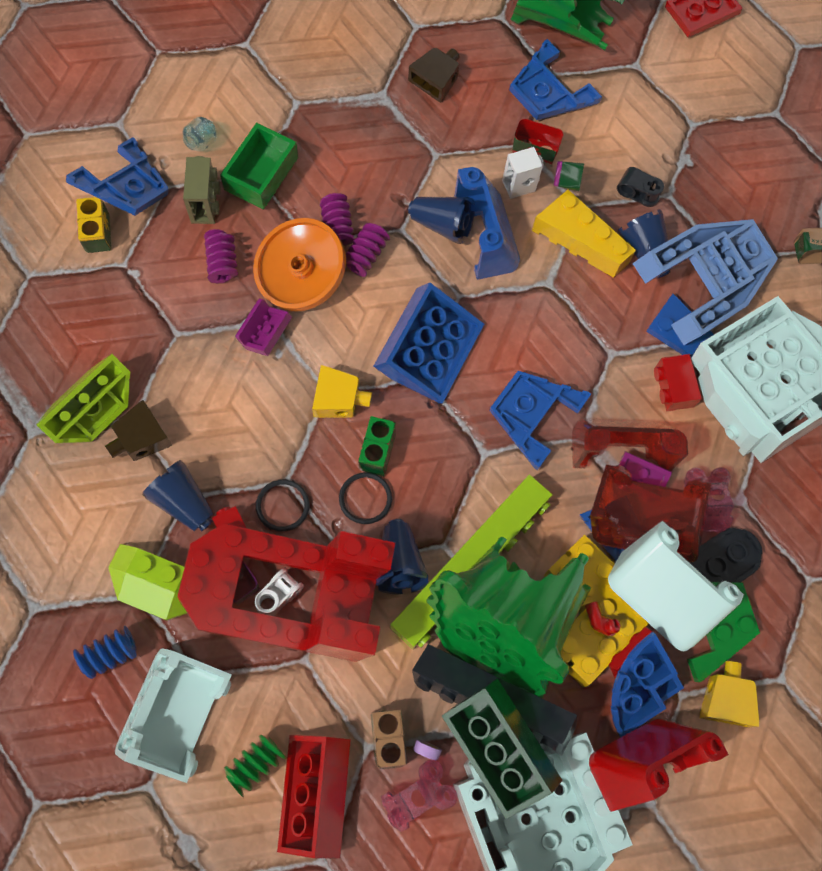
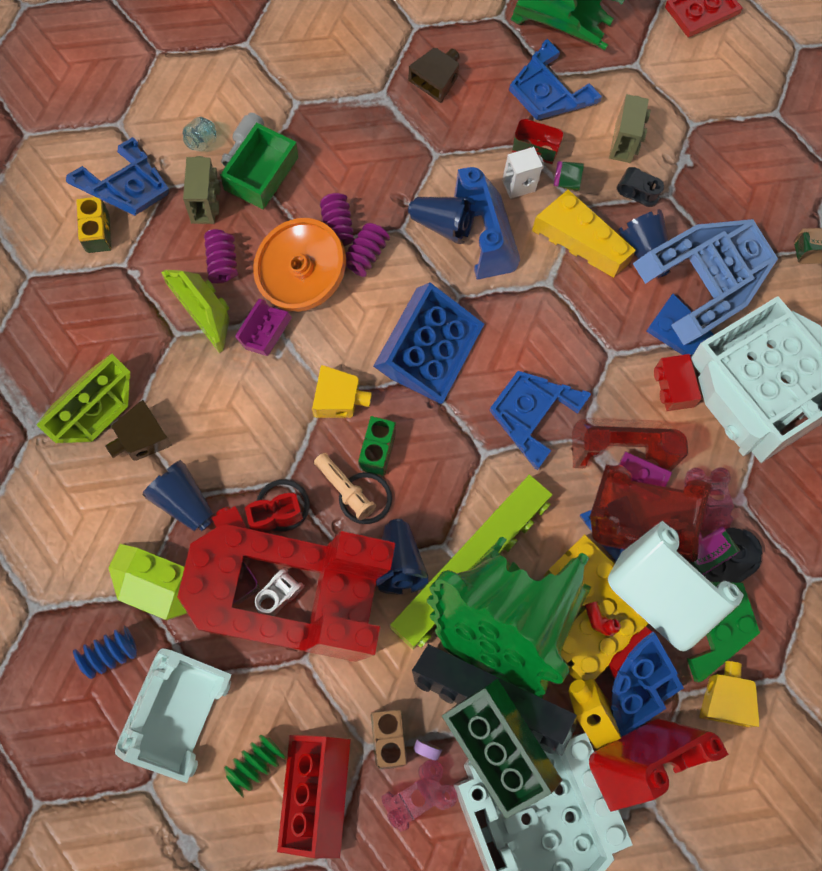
(201, 303): none -> lime wedge
(241, 133): none -> light grey piece
(280, 511): none -> red brick
(351, 494): none -> light nougat pin
(588, 700): none -> yellow torso
(630, 128): none -> olive brick
(715, 550): none -> piece

